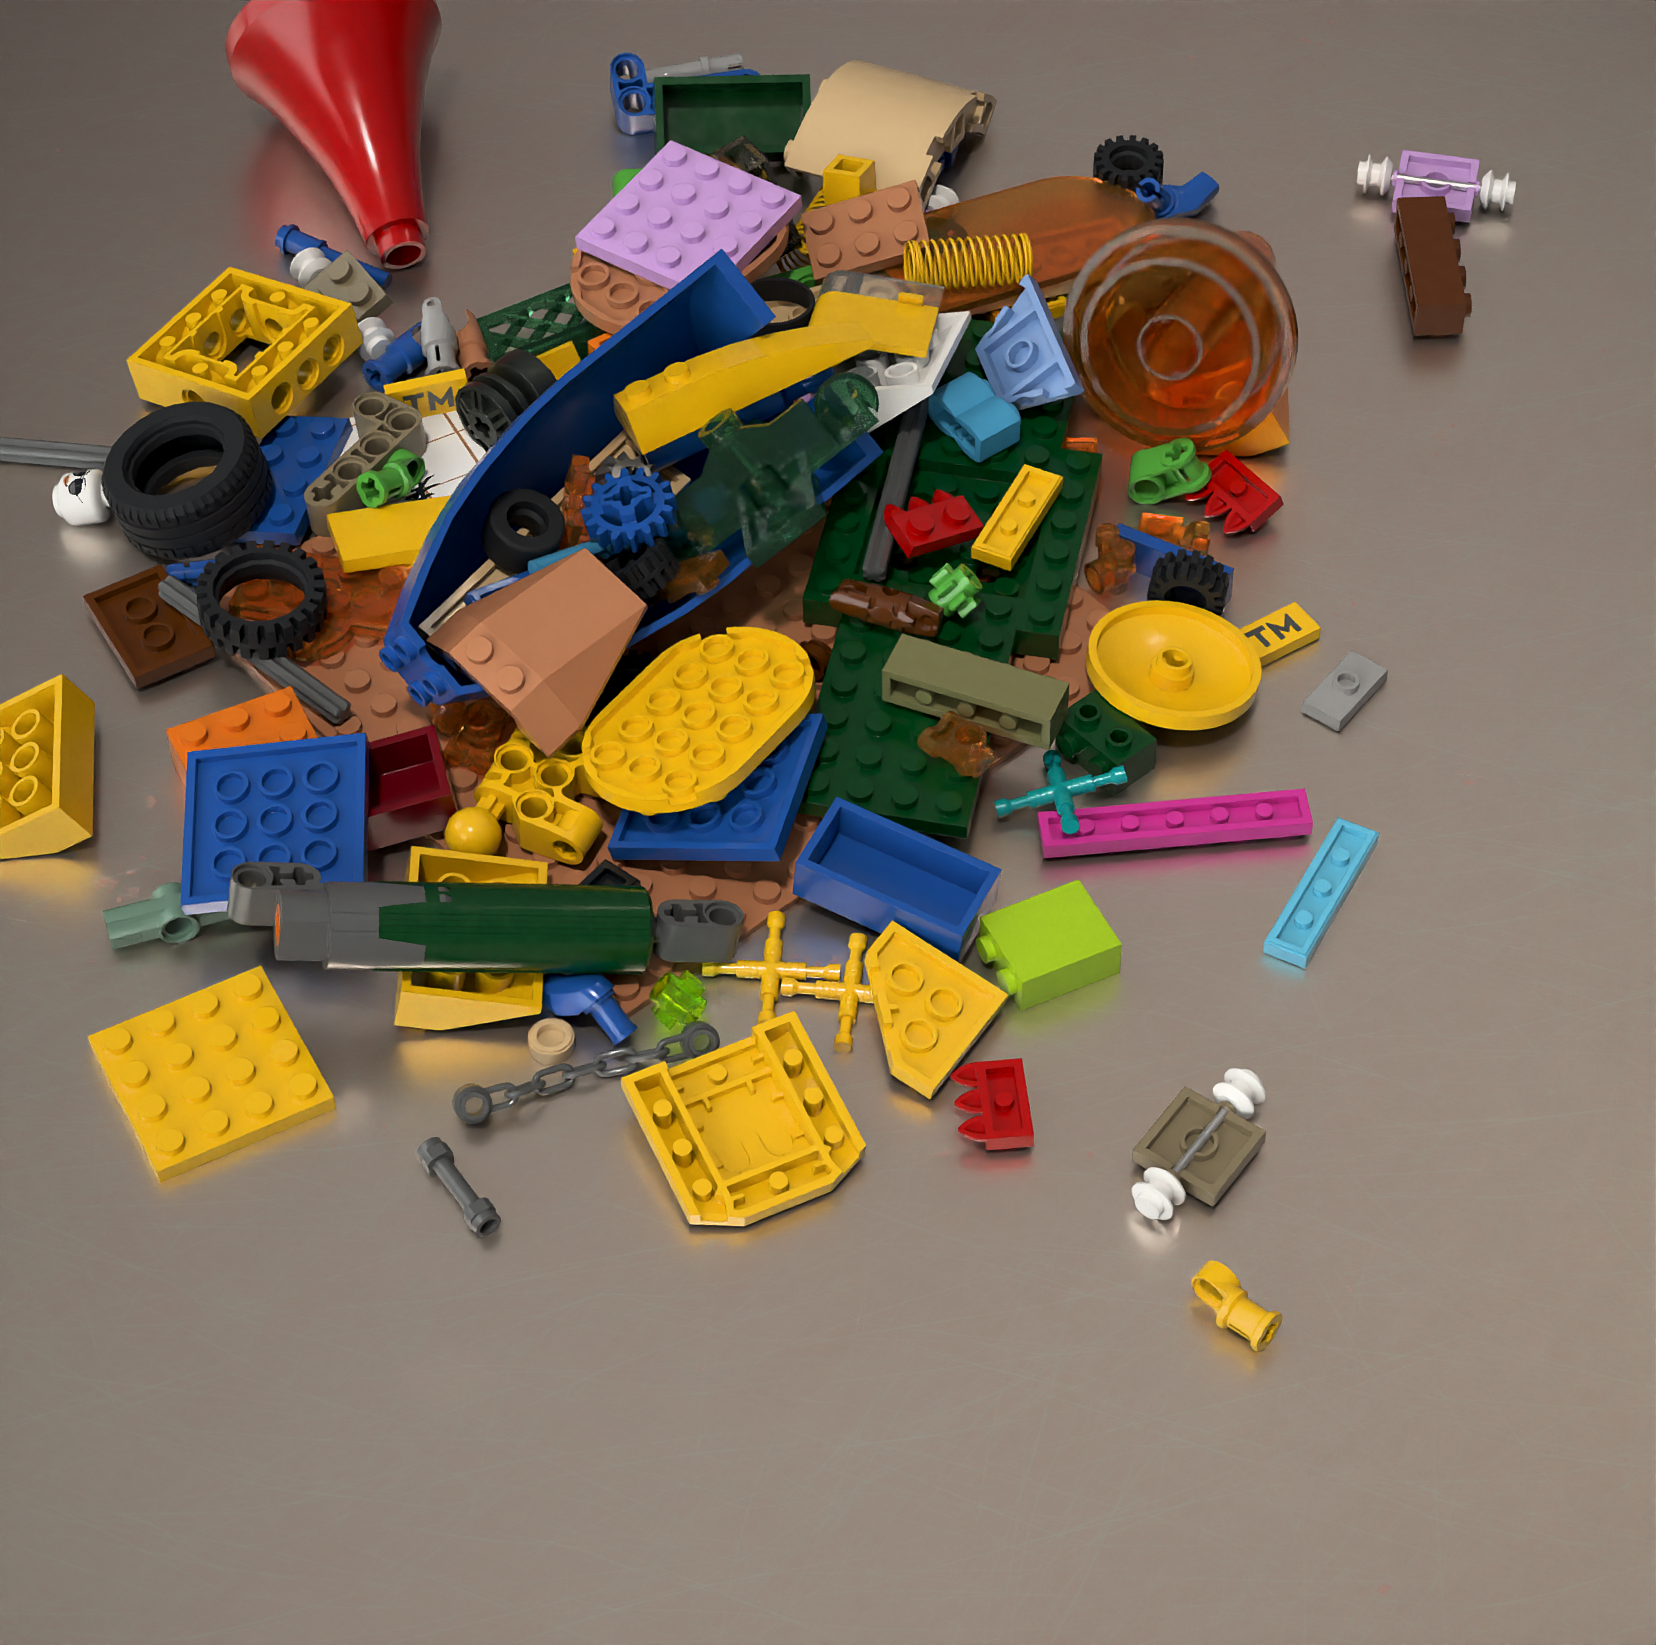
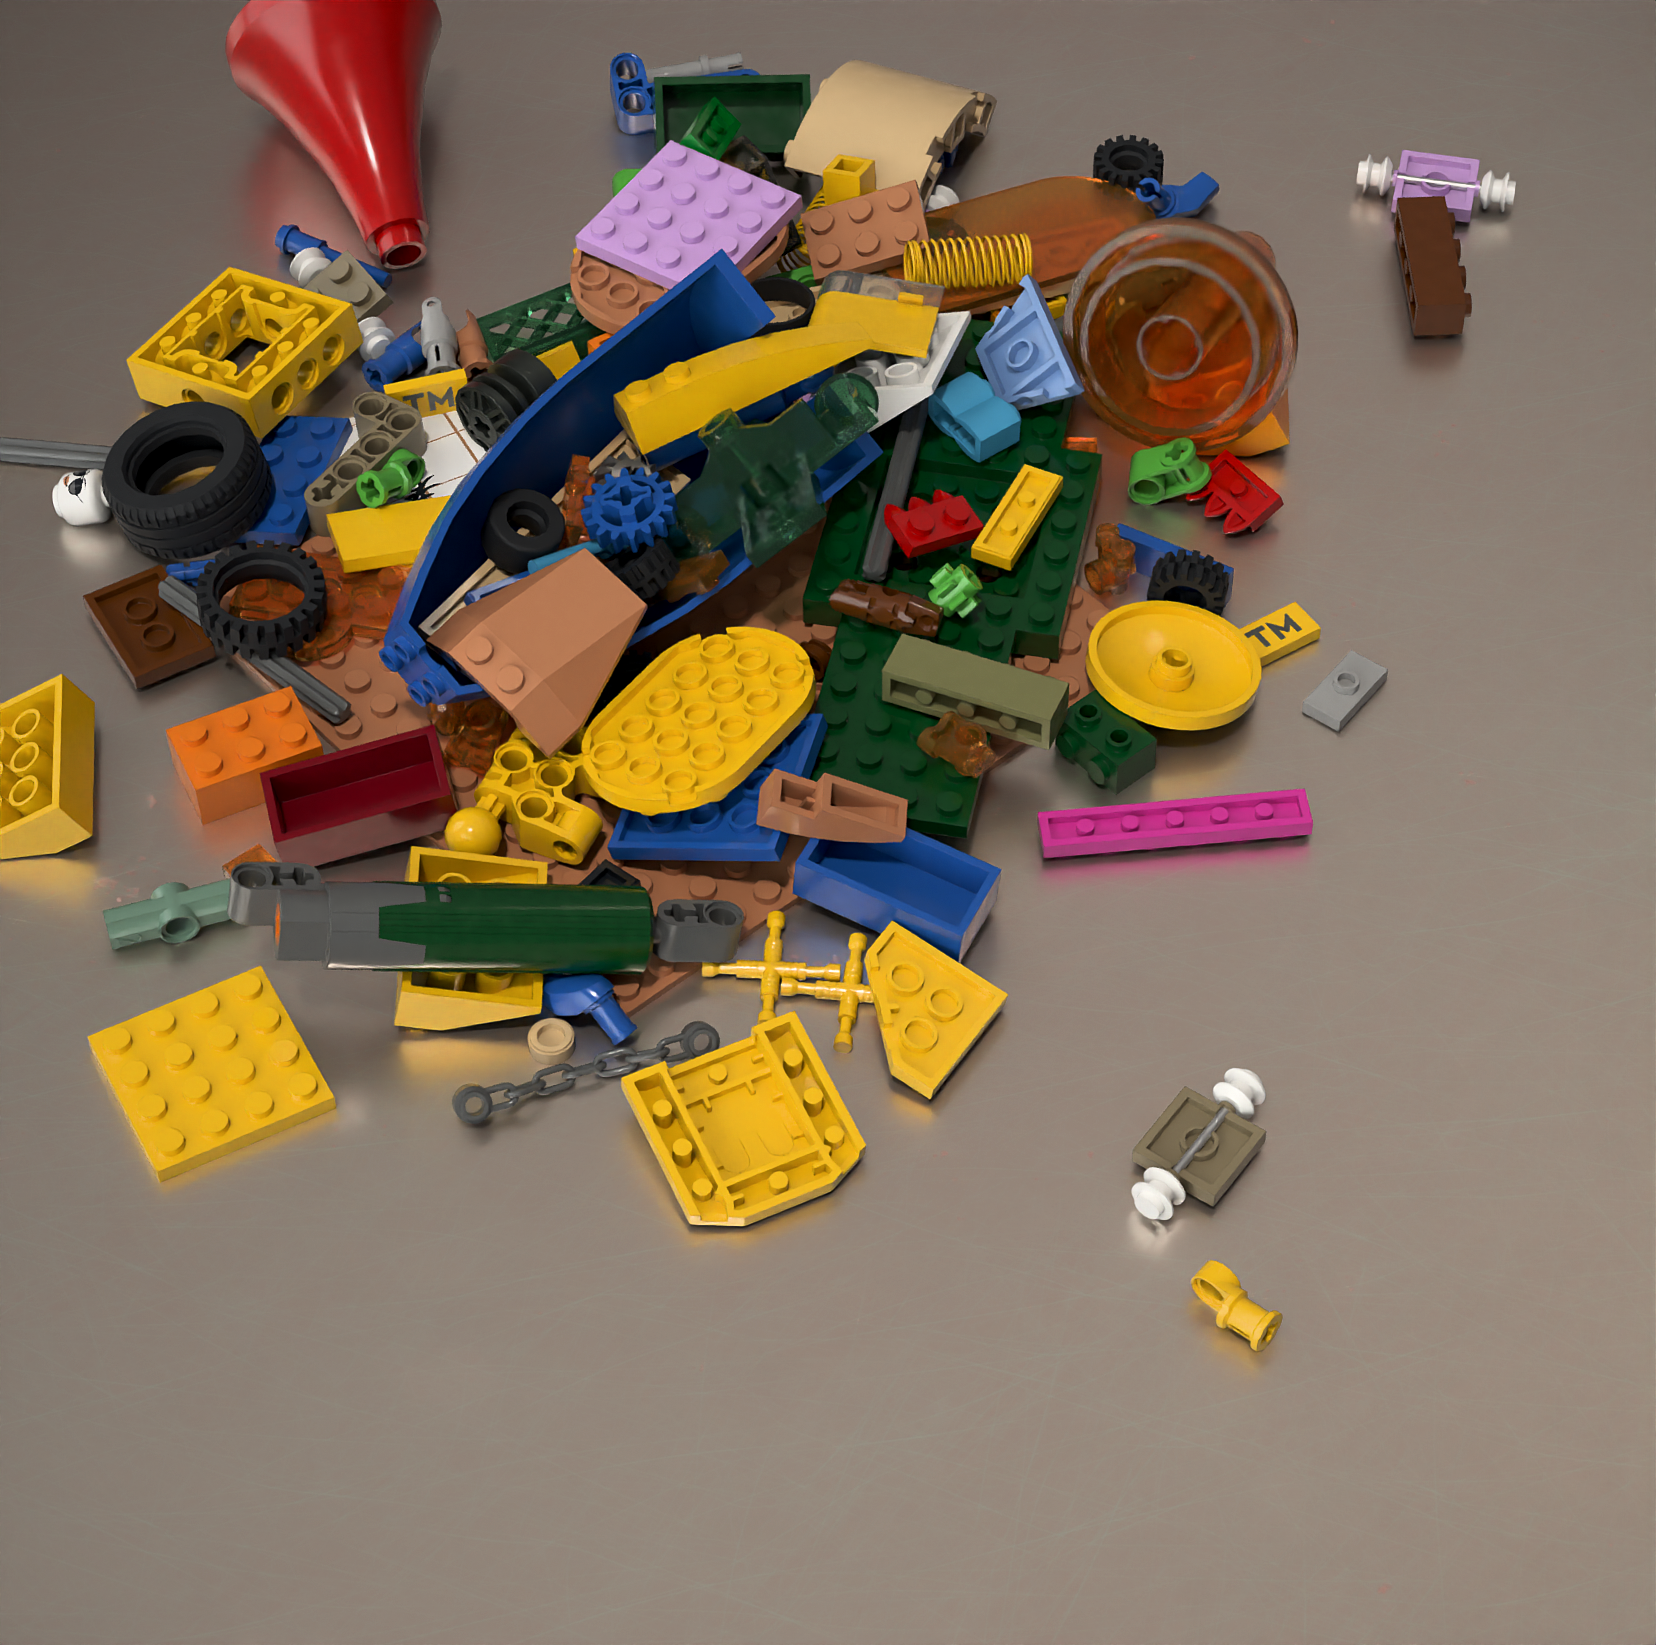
(274, 805): blue plate -> none
(478, 1212): dark grey bar -> none
(677, 999): clear neon green gear -> none
(711, 130): none -> green plate
(830, 809): none -> nougat slope
(997, 1102): red plate -> none
(1049, 945): lime brick -> none
(1061, 791): teal piece -> none
(1172, 530): clear orange plate -> none
(1321, 893): medium azure tile -> none

